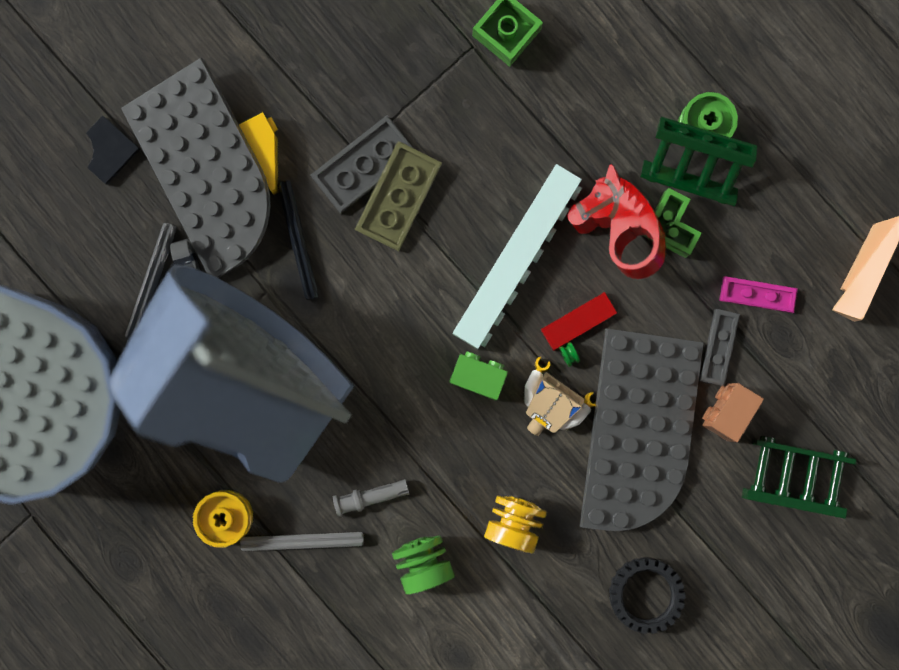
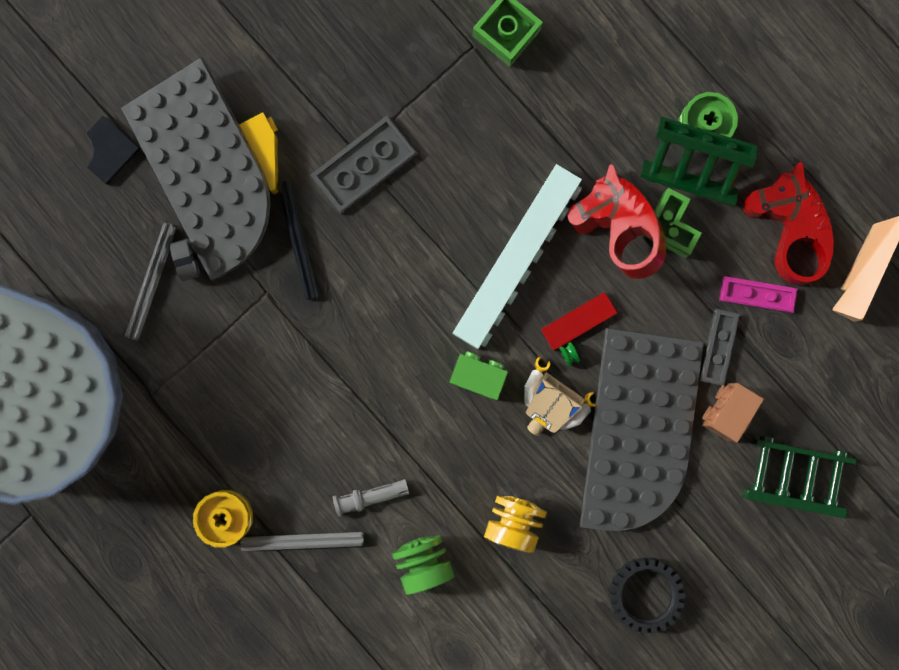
(227, 376): sand blue piece -> none
(398, 196): olive tile -> none
(803, 217): none -> red animal

